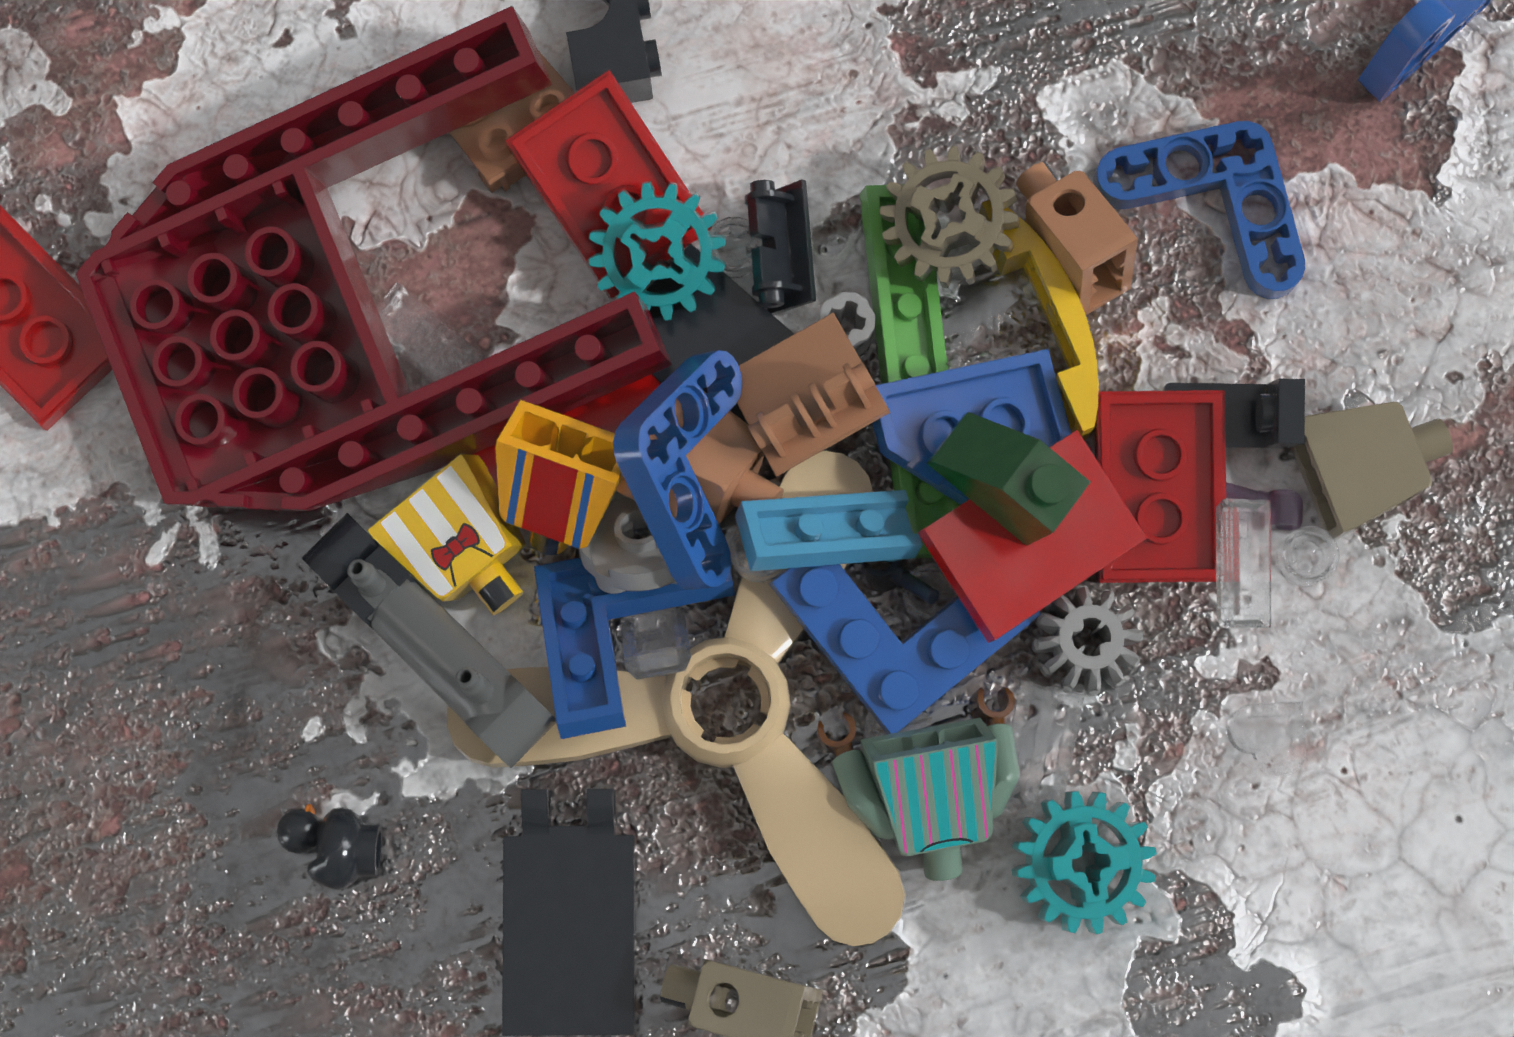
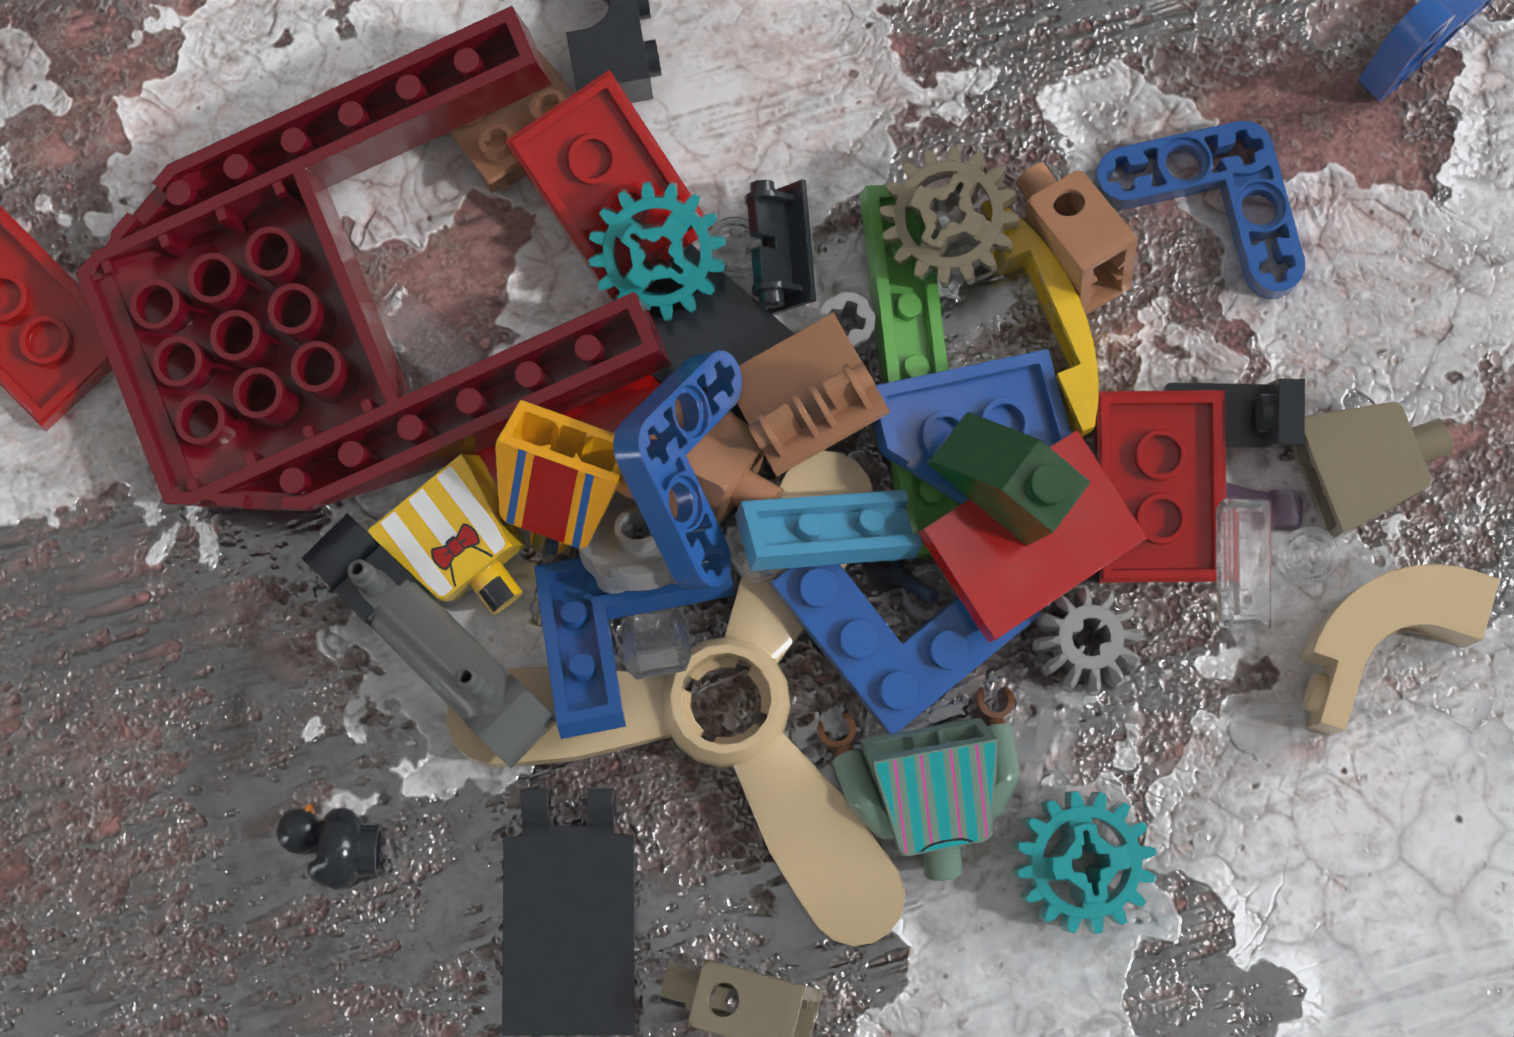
(1417, 599): none -> tan arch

